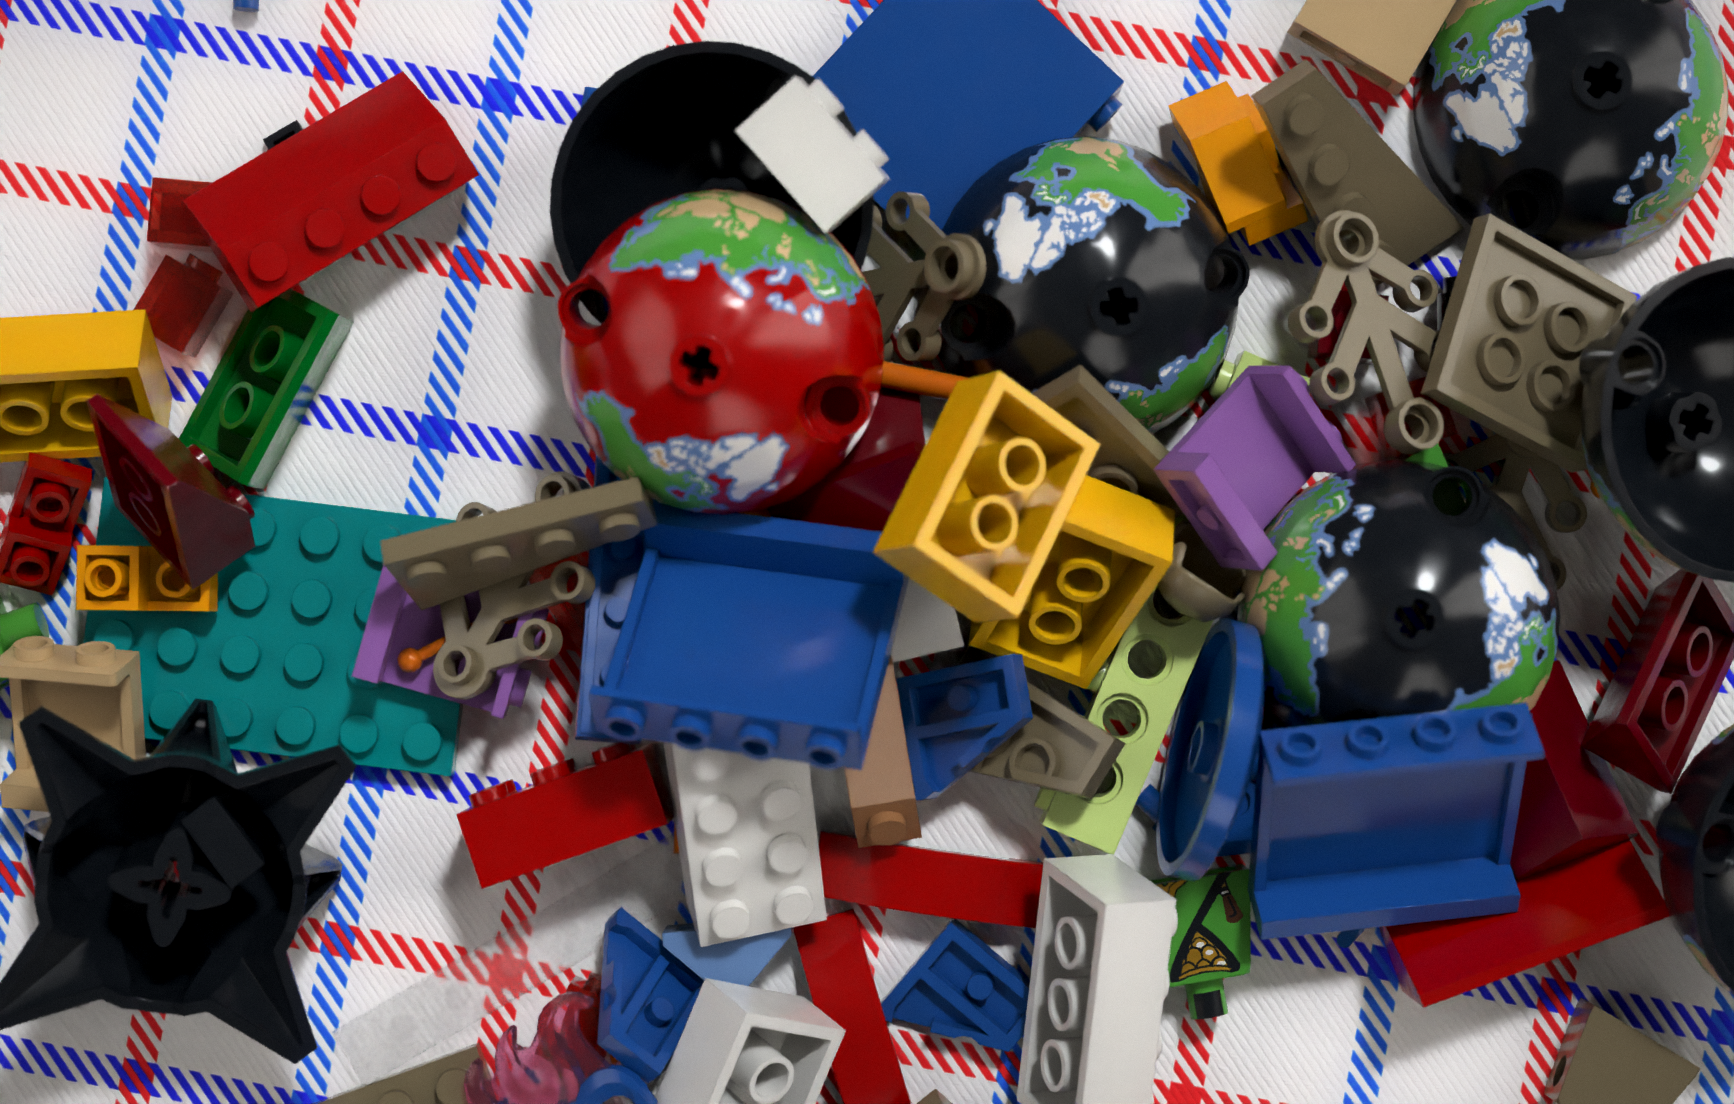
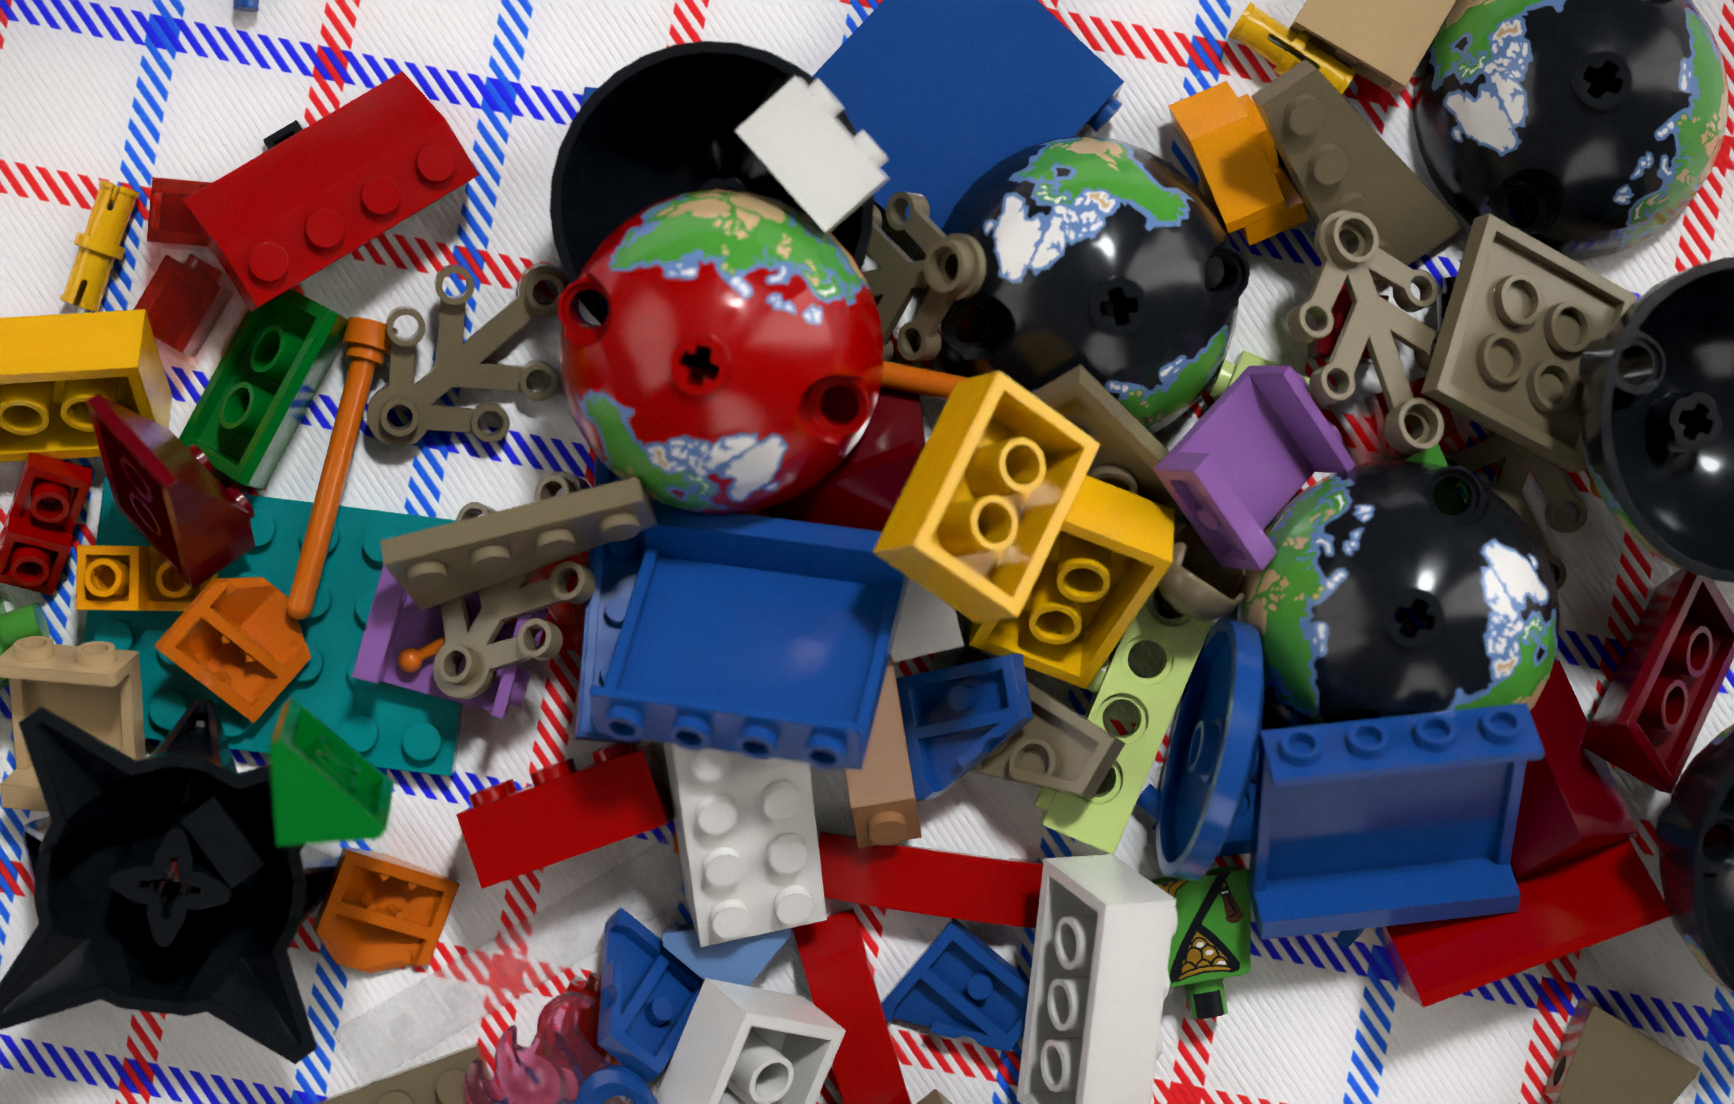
(99, 246): none -> yellow pin
(238, 642): none -> orange slope
(323, 784): none -> green slope
(366, 348): none -> orange piece
(382, 911): none -> orange slope
(460, 362): none -> dark tan plant
(1255, 28): none -> yellow pin

